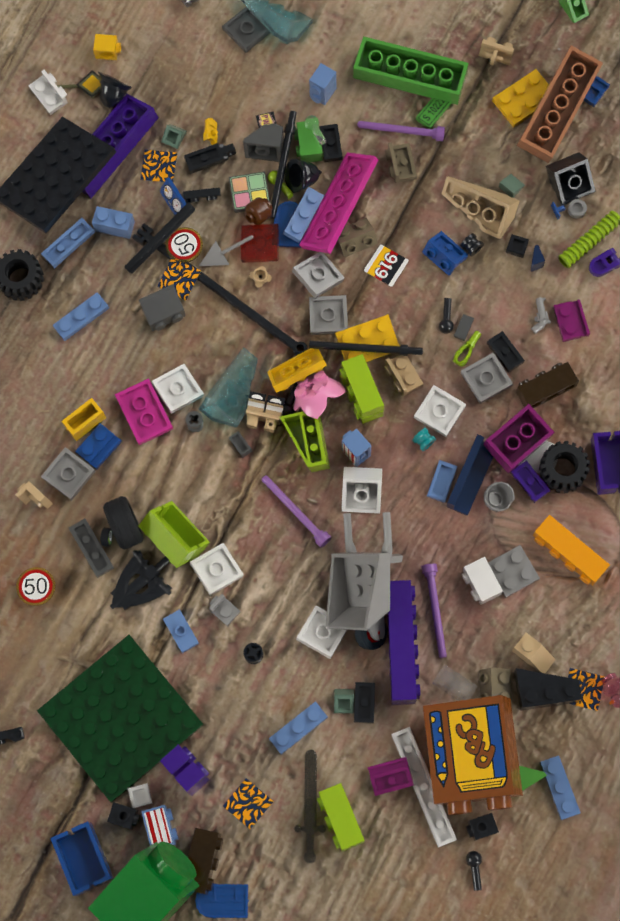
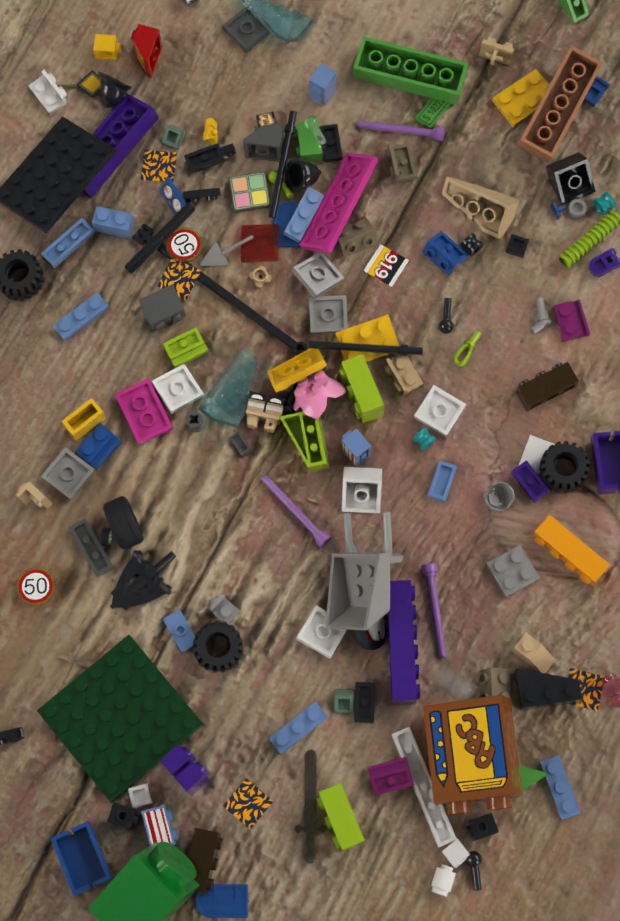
(147, 47): none -> red slope
(173, 534): lime piece -> none
(185, 347): none -> lime plate
(216, 569): white plate -> none
(217, 629): none -> black tyre
(251, 650): black wheel -> none
(258, 211): reddish brown head -> none
(443, 880): none -> white brick
(456, 853): none -> white tile
(464, 327): dark grey piece -> none
(470, 477): dark blue panel -> none
(482, 581): white brick -> none
(486, 378): light grey plate -> none
(505, 351): black plate -> none
(511, 185): sand green slope -> none
(518, 438): magenta brick -> none
(538, 259): dark blue slope -> none
(604, 203): none -> teal wheel

